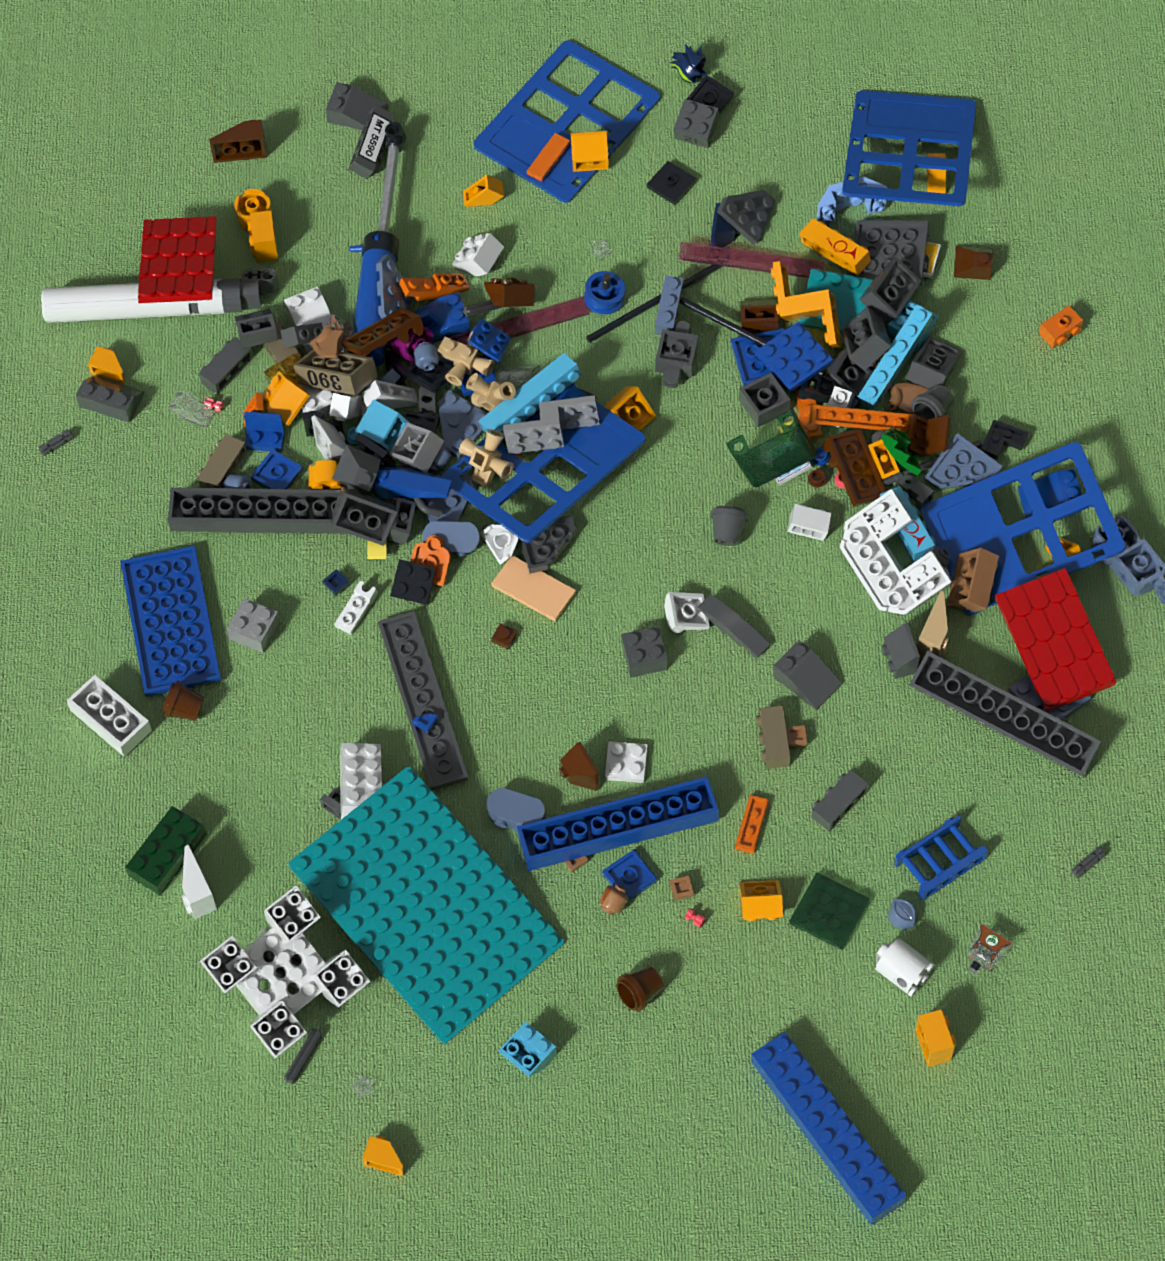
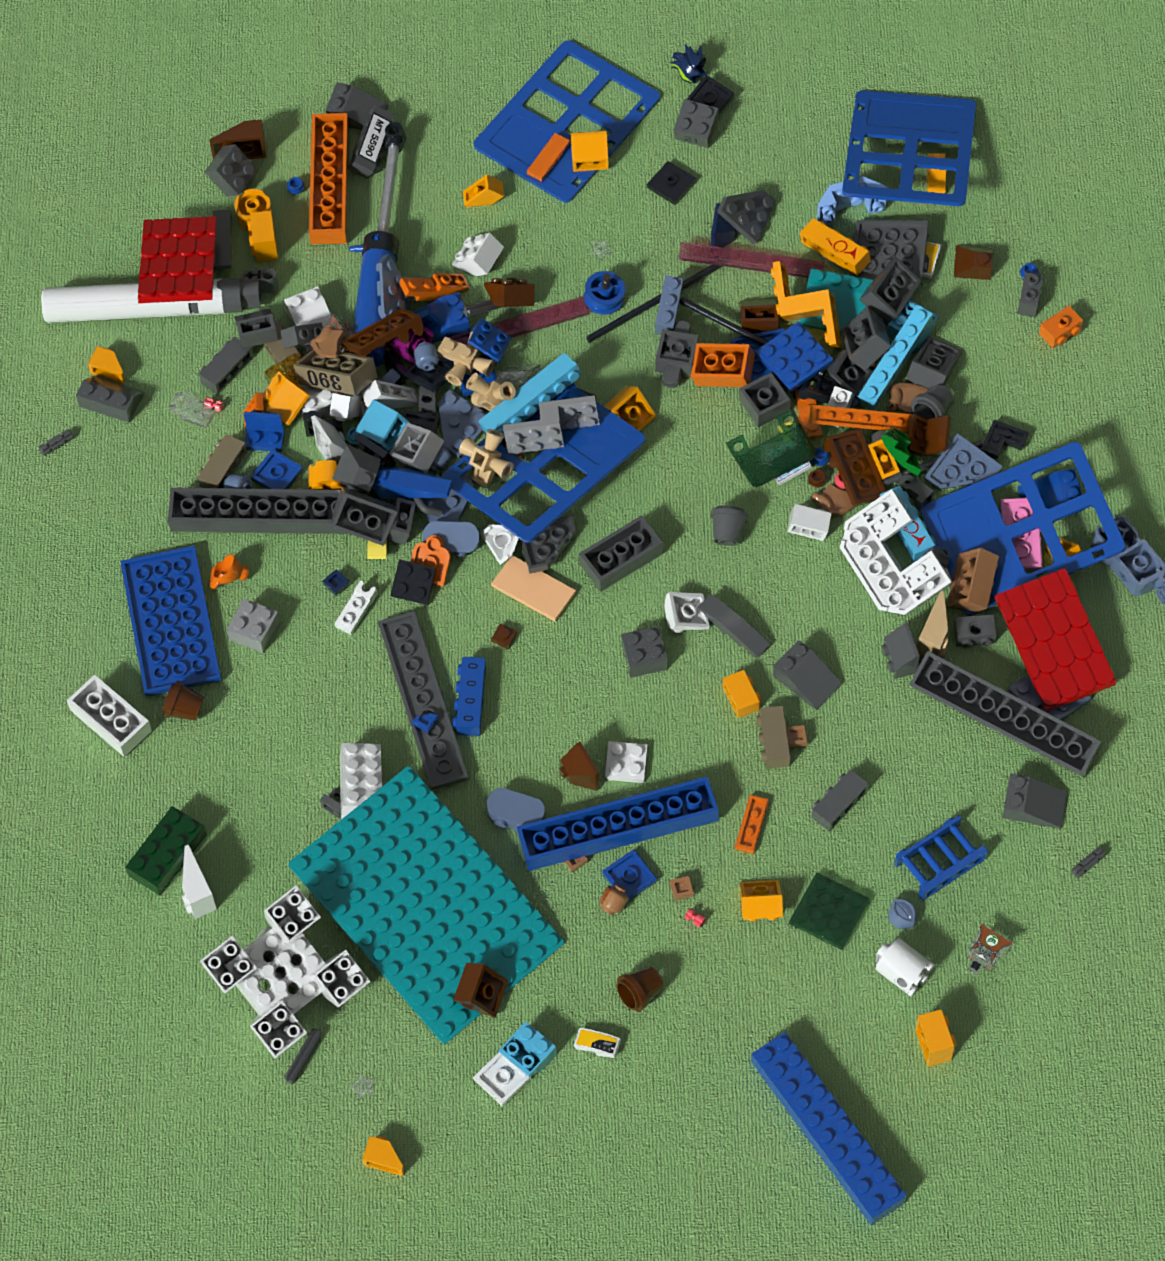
(223, 246): none -> dark grey slope
(228, 572): none -> orange hair
(230, 170): none -> dark grey brick
(295, 185): none -> blue plate
(329, 178): none -> orange brick
(471, 695): none -> blue brick
(480, 989): none -> reddish brown slope
(501, 1079): none -> white plate
(597, 1042): none -> slope
(621, 553): none -> dark grey brick
(722, 365): none -> orange brick
(741, 693): none -> light orange brick
(833, 501): none -> medium nougat arm
(983, 624): none -> dark grey brick
(1027, 545): none -> bright pink tile
(1030, 268): none -> blue plate
(1030, 294): none -> dark grey brick
(1033, 802): none -> dark grey slope

